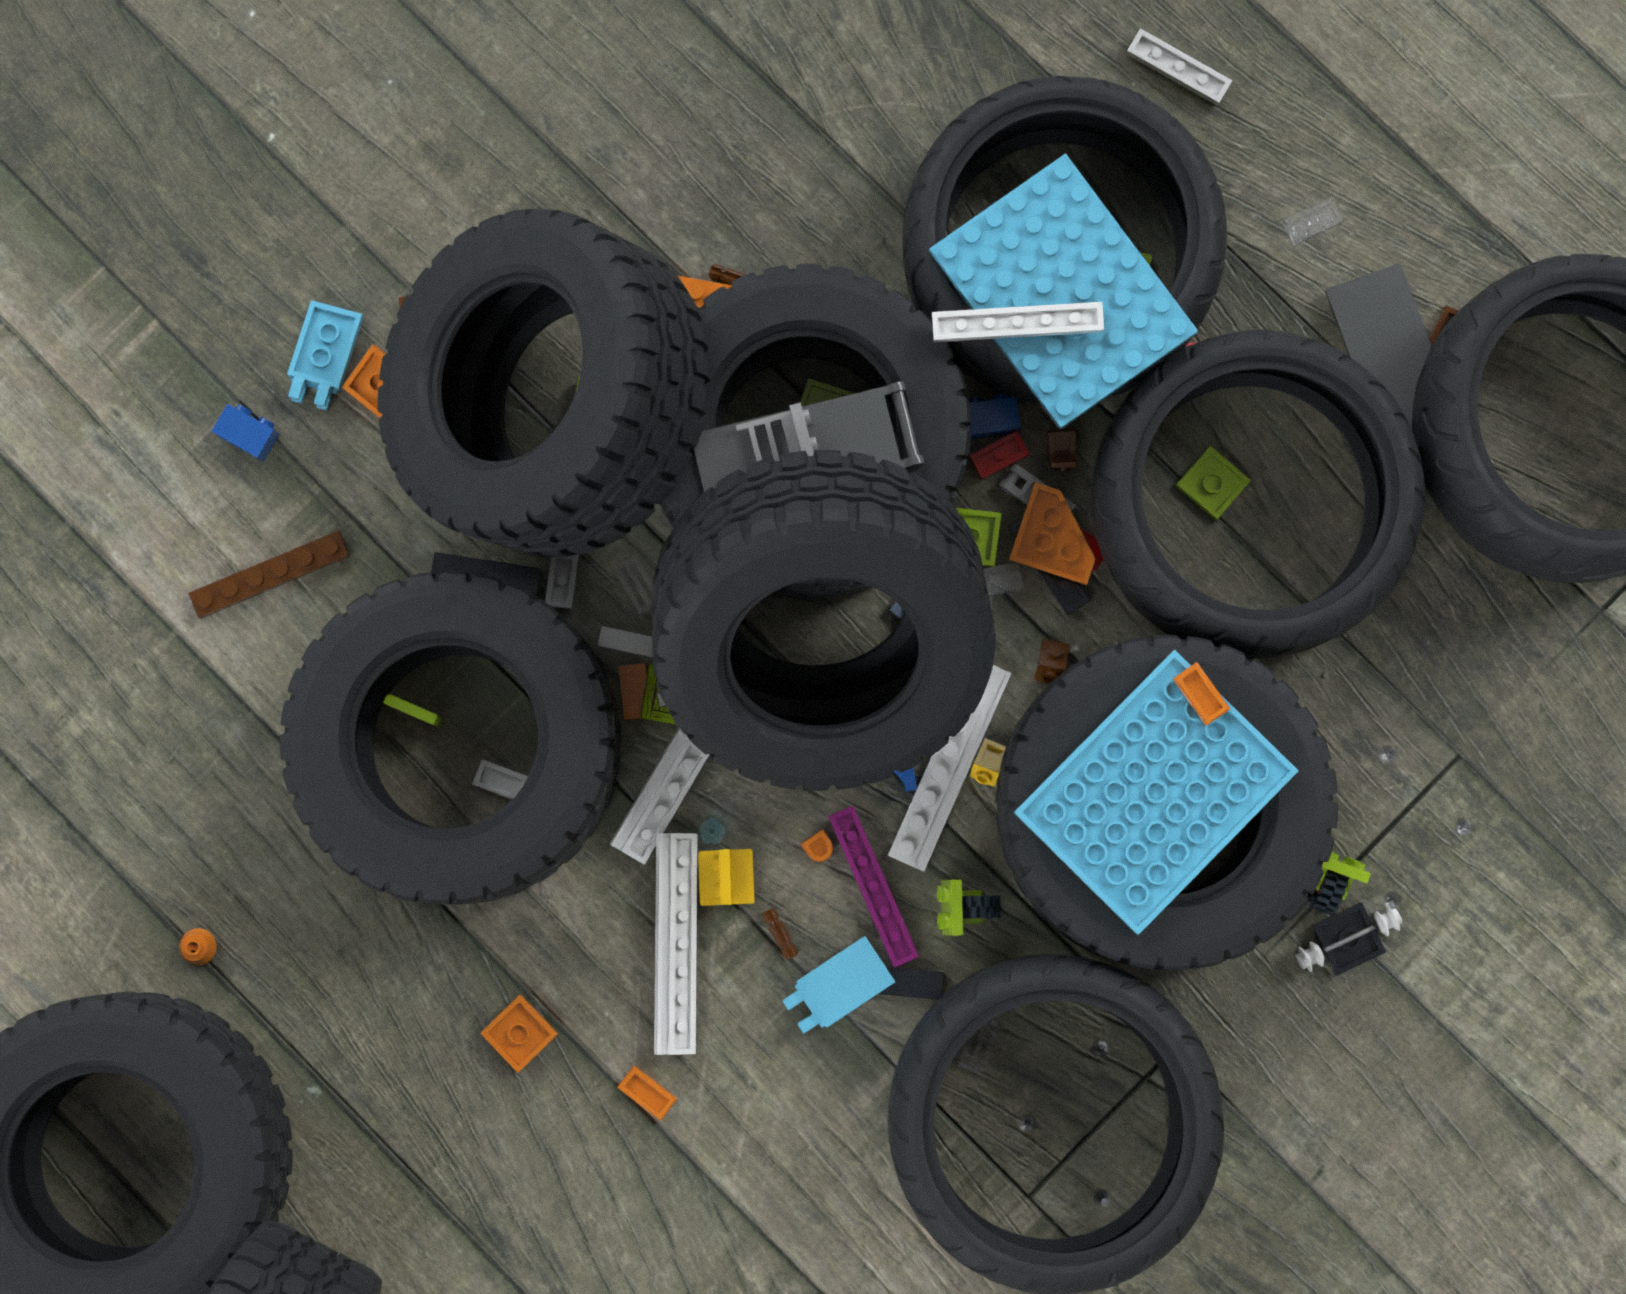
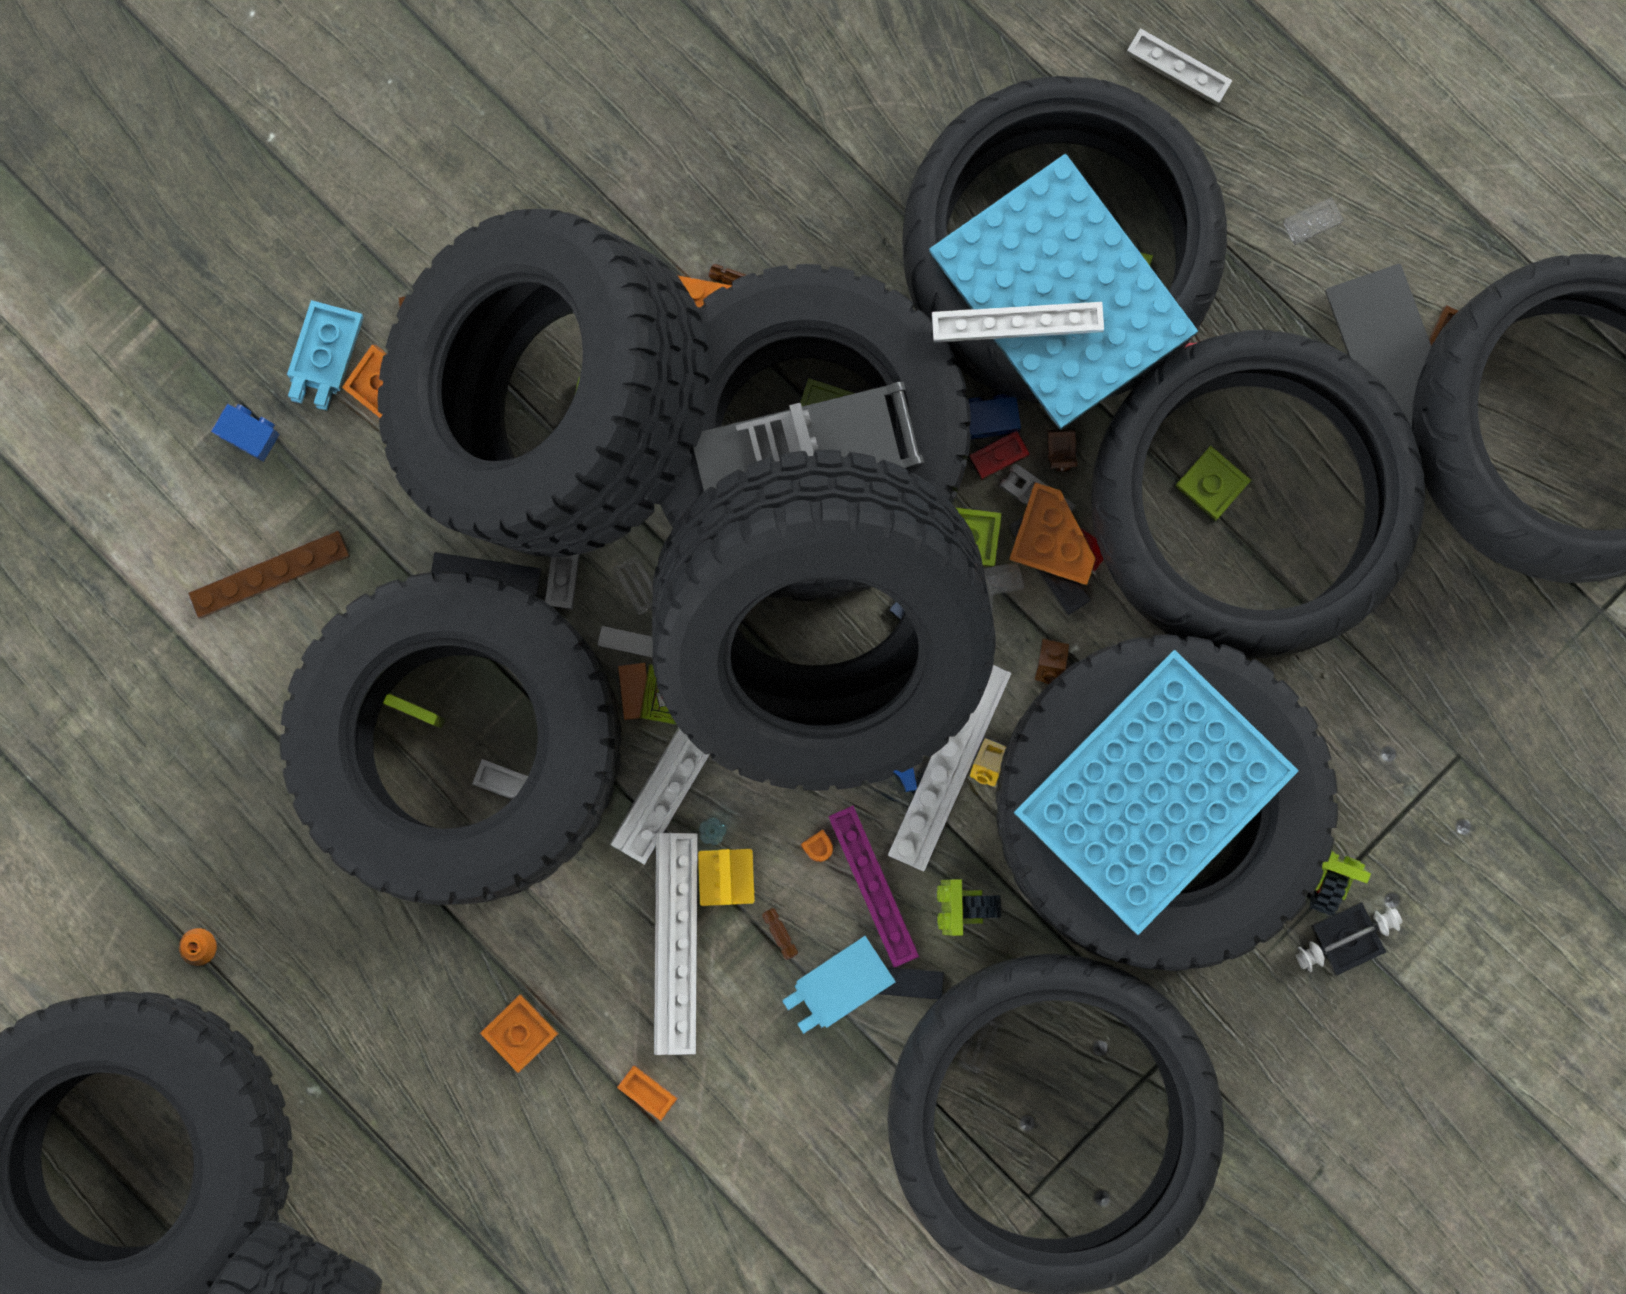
(1201, 693): orange tile -> none

